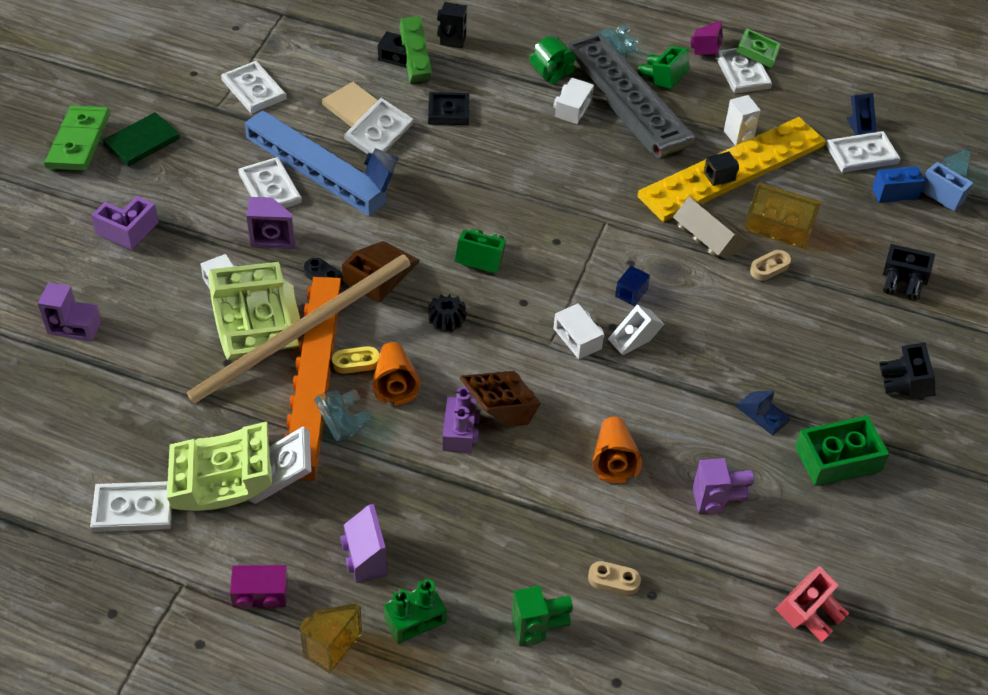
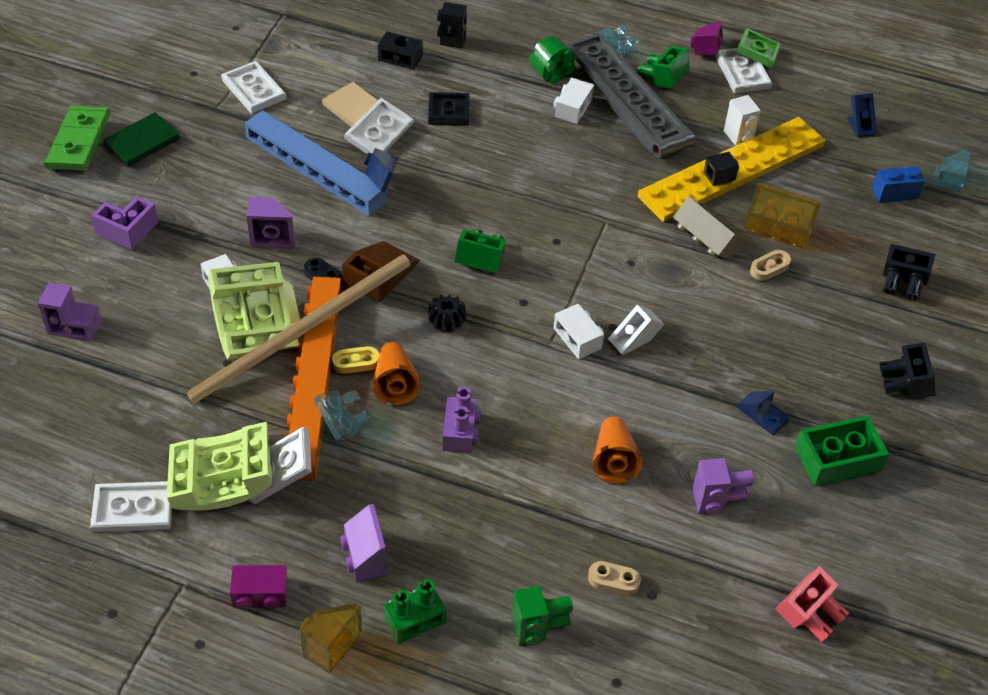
(270, 180): white tile -> none
(417, 54): bright green arch -> none
(503, 396): reddish brown slope -> none
(632, 285): clear blue brick -> none
(862, 152): white tile -> none
(946, 186): medium blue brick -> none

